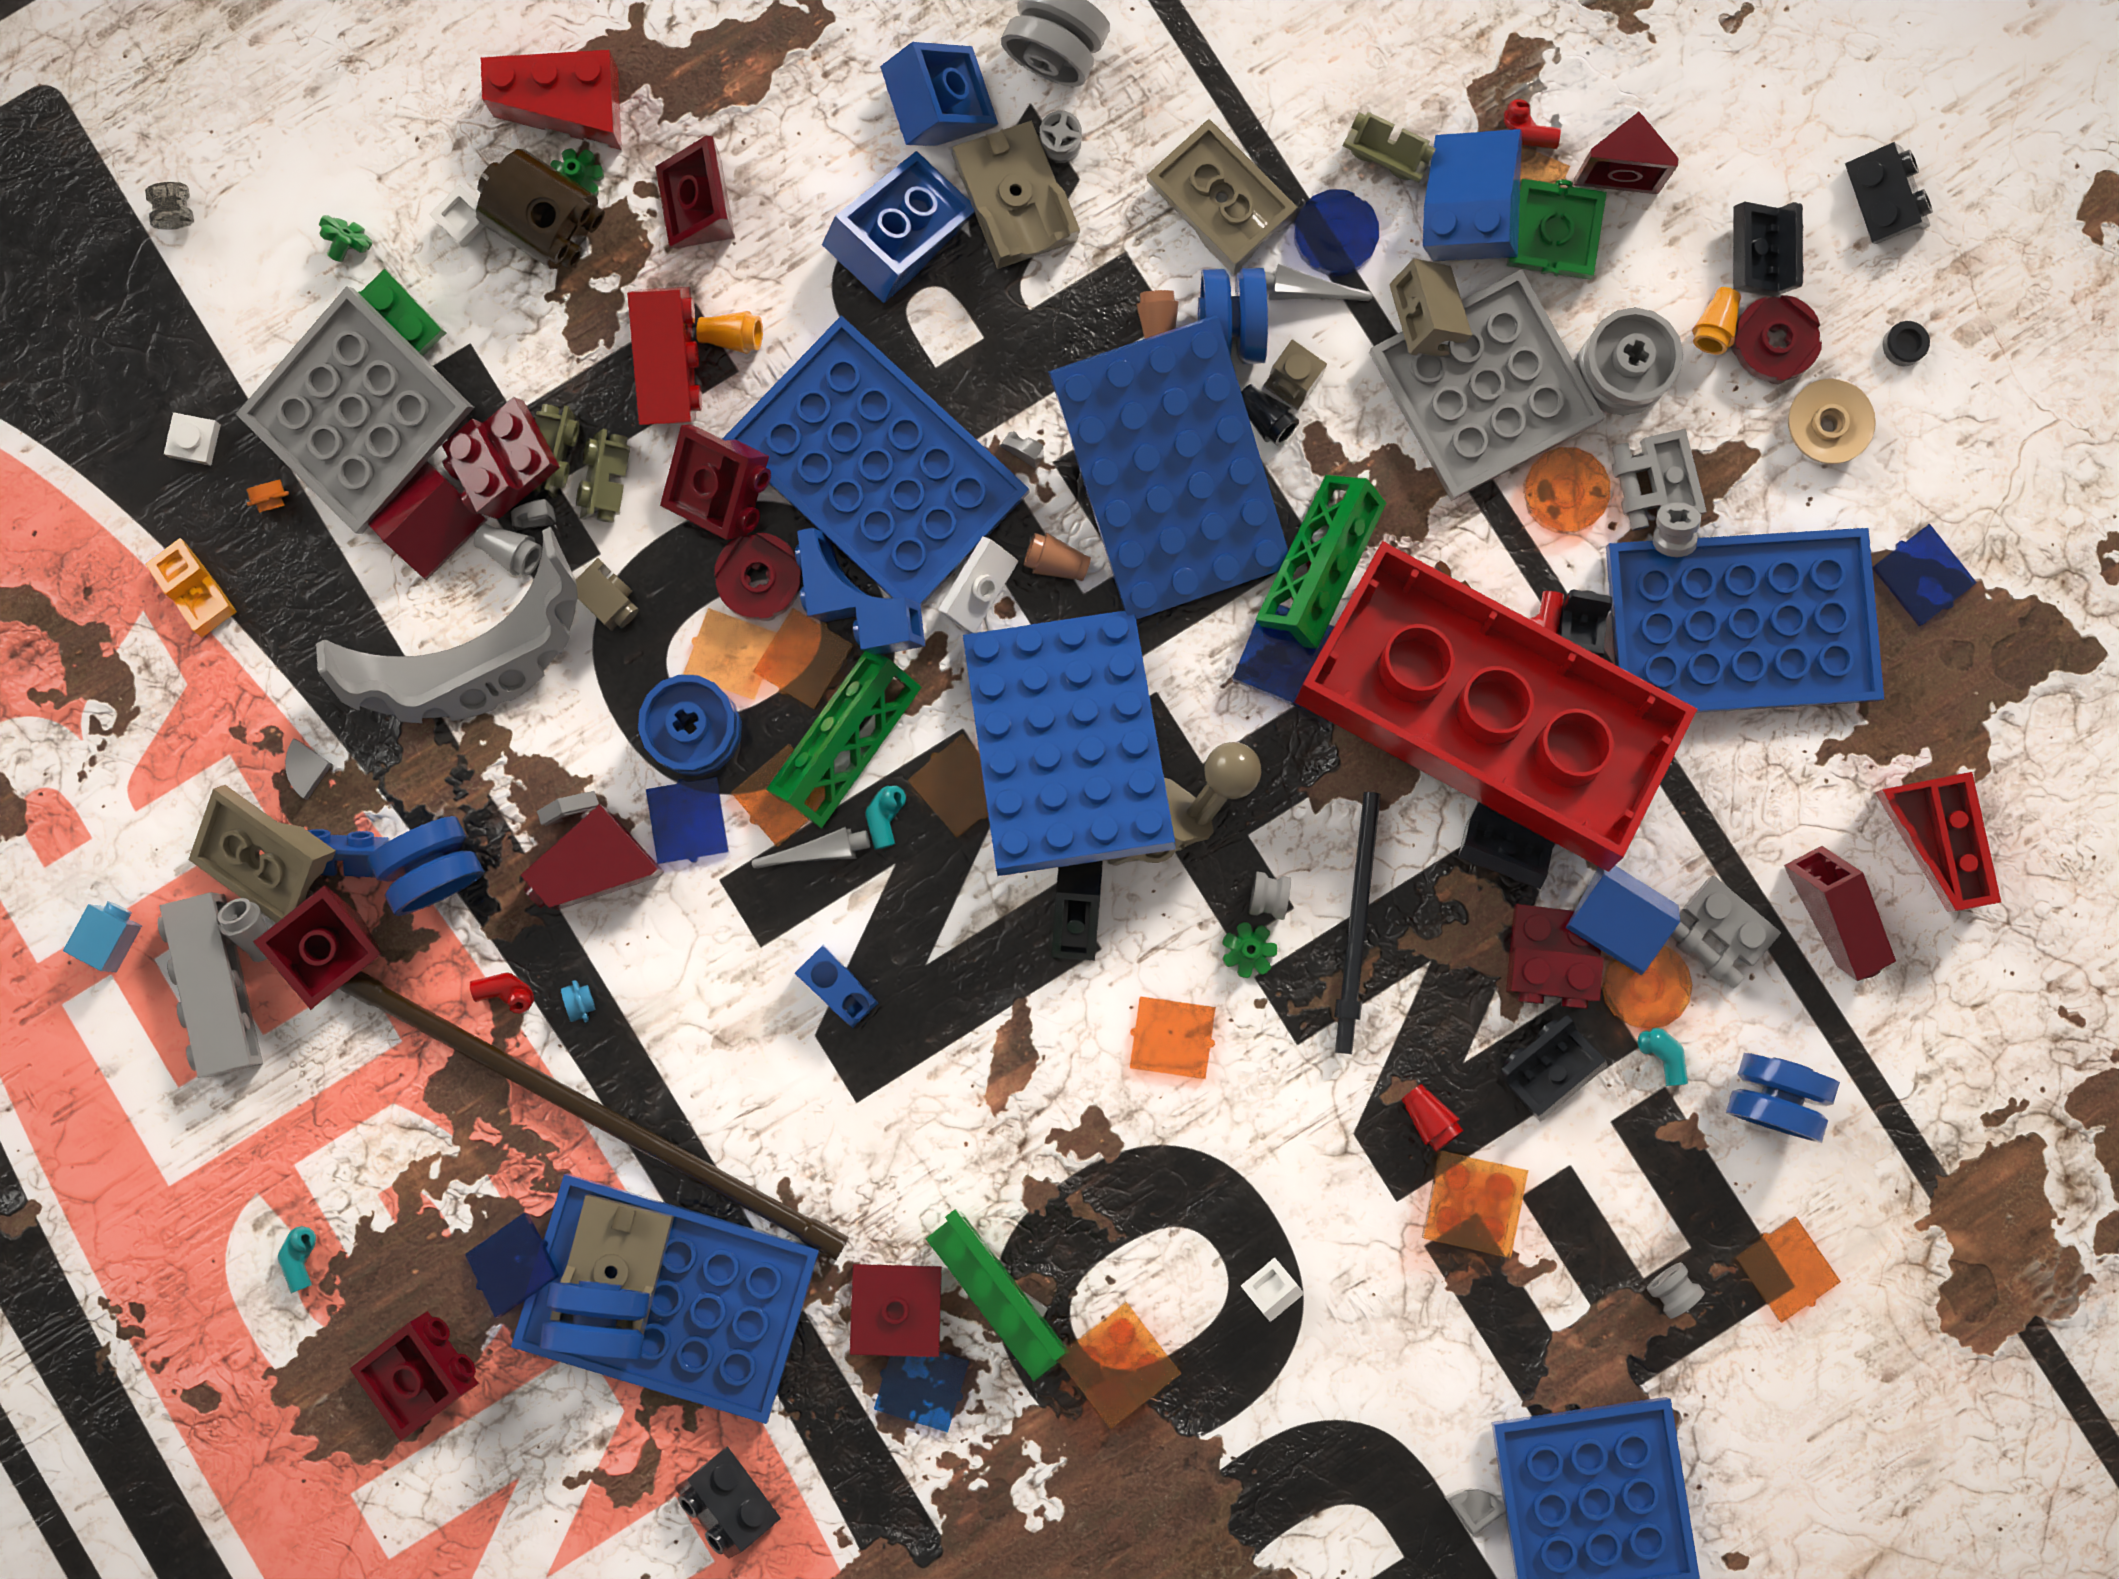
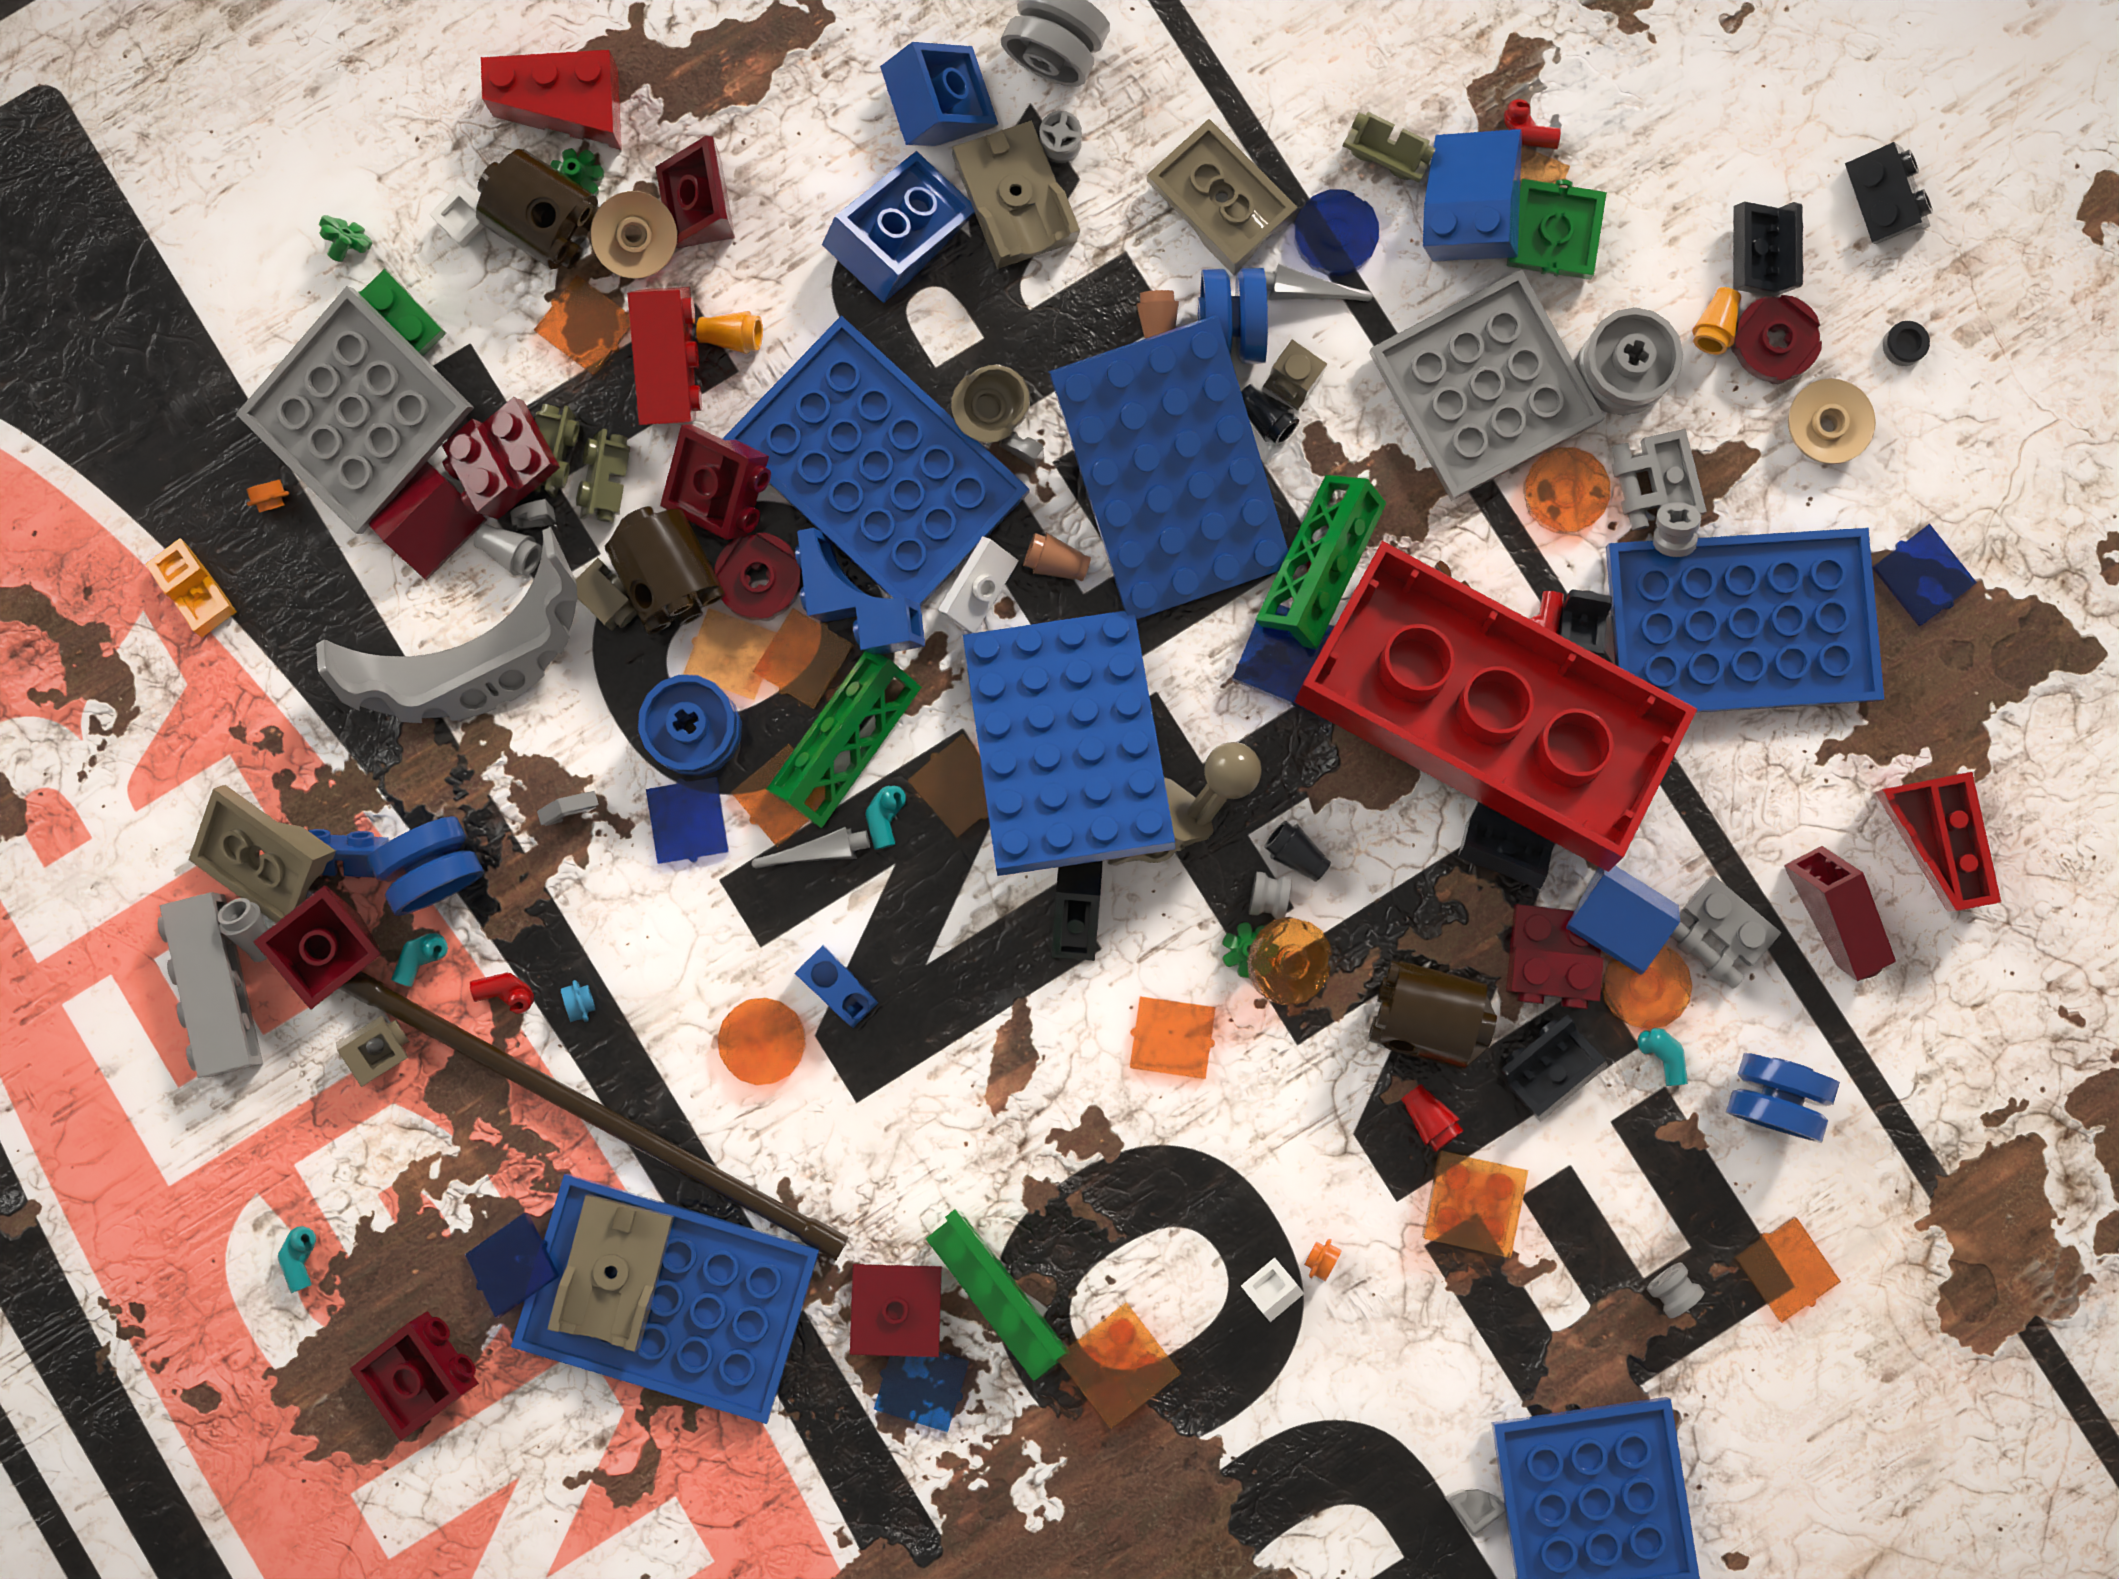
(103, 936): dark azure brick -> none
(169, 205): clear smoke wheel -> none
(192, 439): white plate -> none
(304, 768): light grey tile -> none
(367, 1064): none -> dark tan brick
(417, 953): none -> teal arm
(584, 325): none -> clear orange piece
(589, 863): dark red slope -> none
(595, 1318): blue wheel -> none
(650, 250): none -> tan dish
(662, 568): none -> dark brown cylinder
(726, 1504): black bracket -> none
(762, 1041): none -> clear orange tile
(990, 403): none -> dark tan helmet
(1289, 961): none -> clear orange tile
(1297, 851): none -> black cone
(1322, 1259): none -> orange plate
(1348, 1008): black bar -> none
(1429, 307): dark tan hinge -> none
(1433, 1015): none -> dark brown cylinder
(1629, 160): dark red slope -> none

